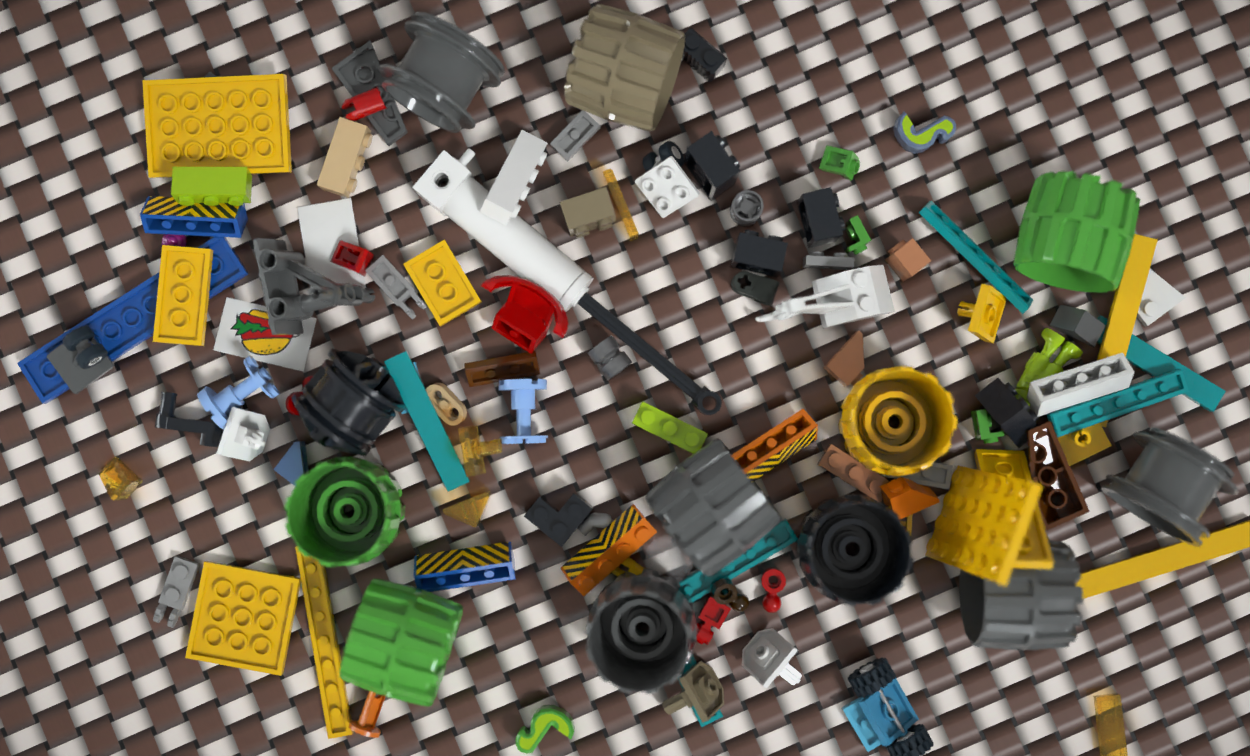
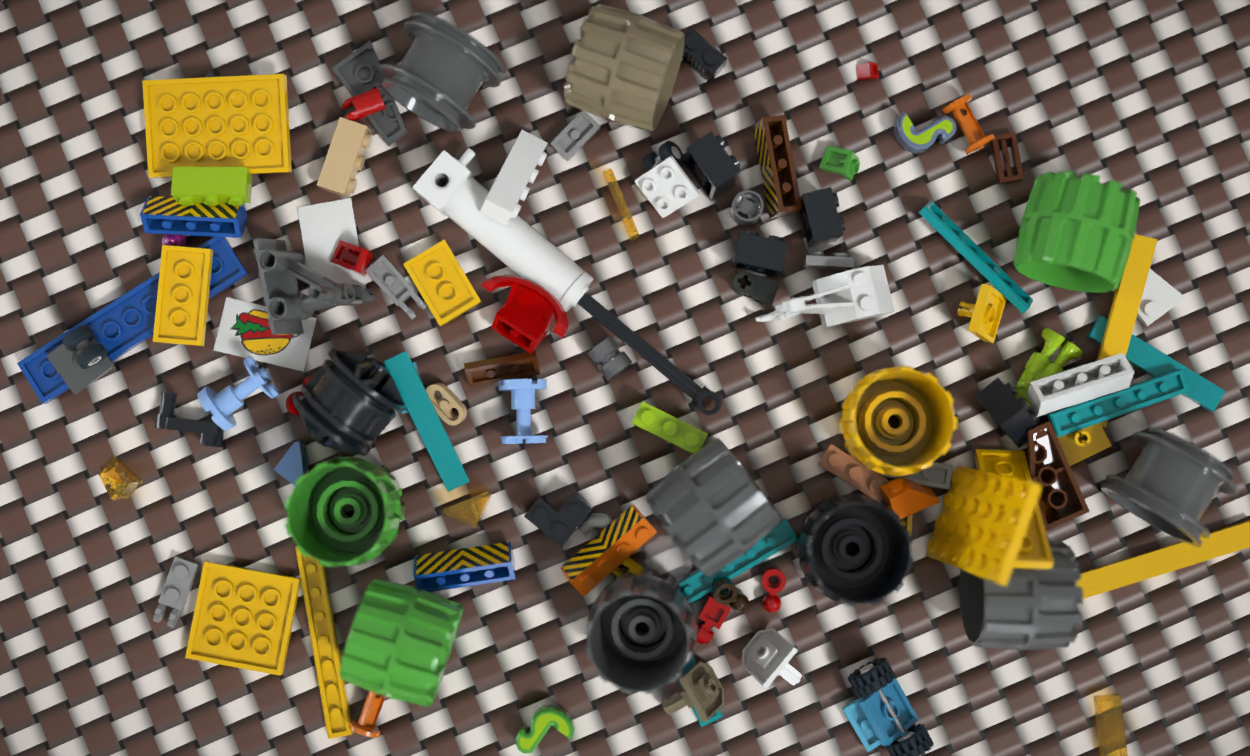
(244, 435): white piece -> none
(474, 450): clear yellow tile -> none
(588, 212): dark tan brick -> none
(777, 166): none -> reddish brown brick
(777, 445): orange brick -> none
(848, 361): nougat slope -> none
(857, 231): bright green bracket -> none
(867, 71): none -> red piece
(907, 259): nougat brick -> none
(968, 123): none -> orange hose
(981, 424): bright green bracket -> none
(1015, 155): none -> copper tile
(1077, 324): dark grey slope -> none

